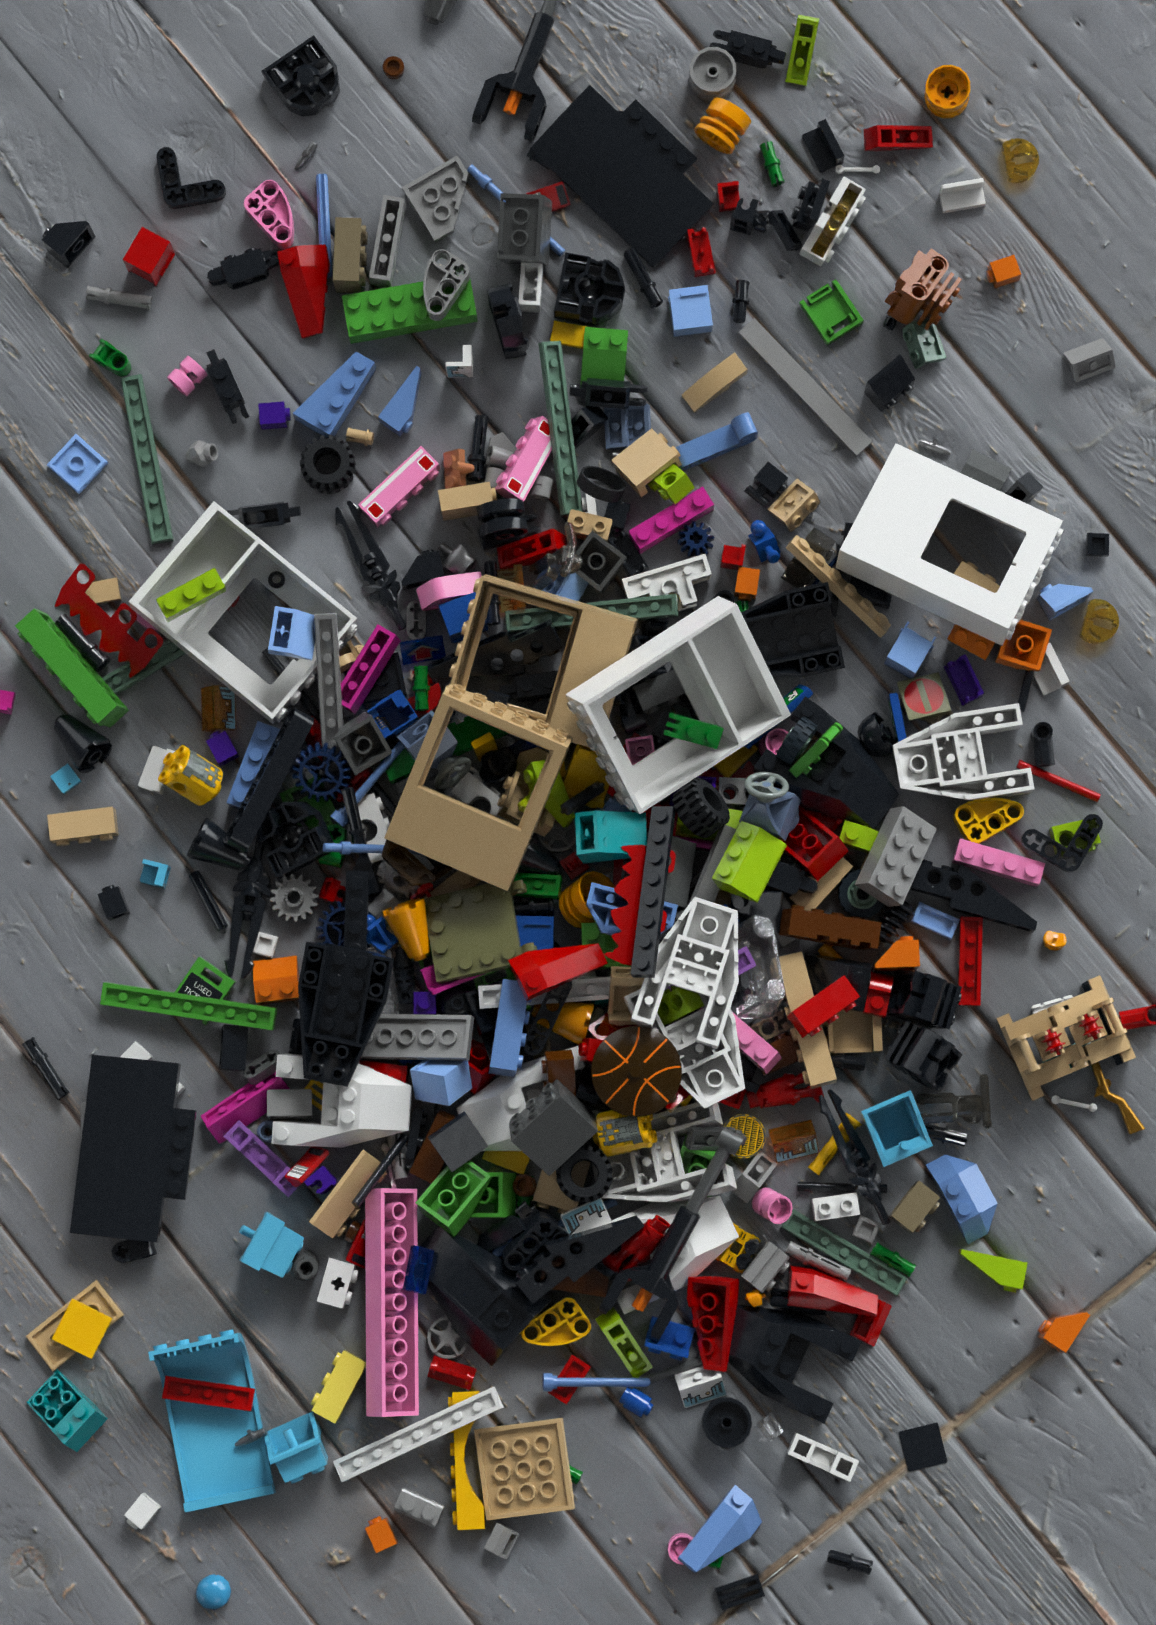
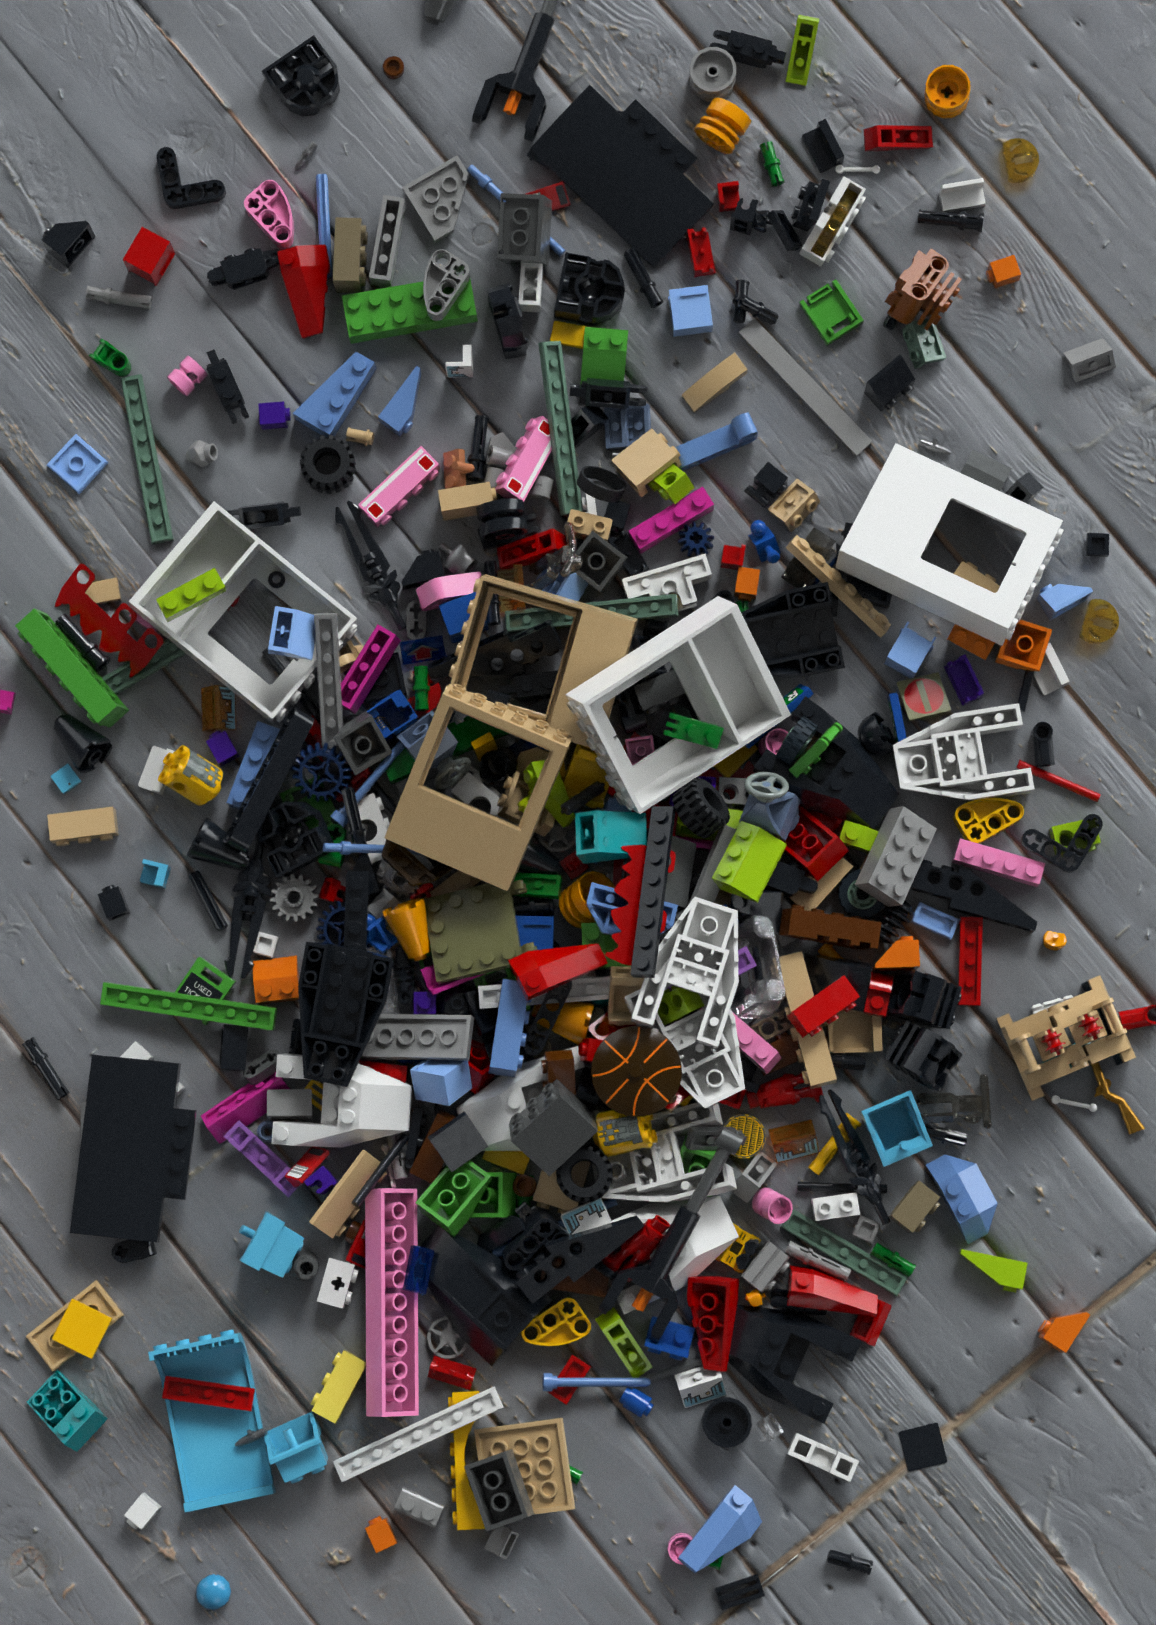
(499, 1490): none -> dark grey brick
(757, 310): none -> black axle
(758, 969): none -> black piece
(961, 220): none -> black pin

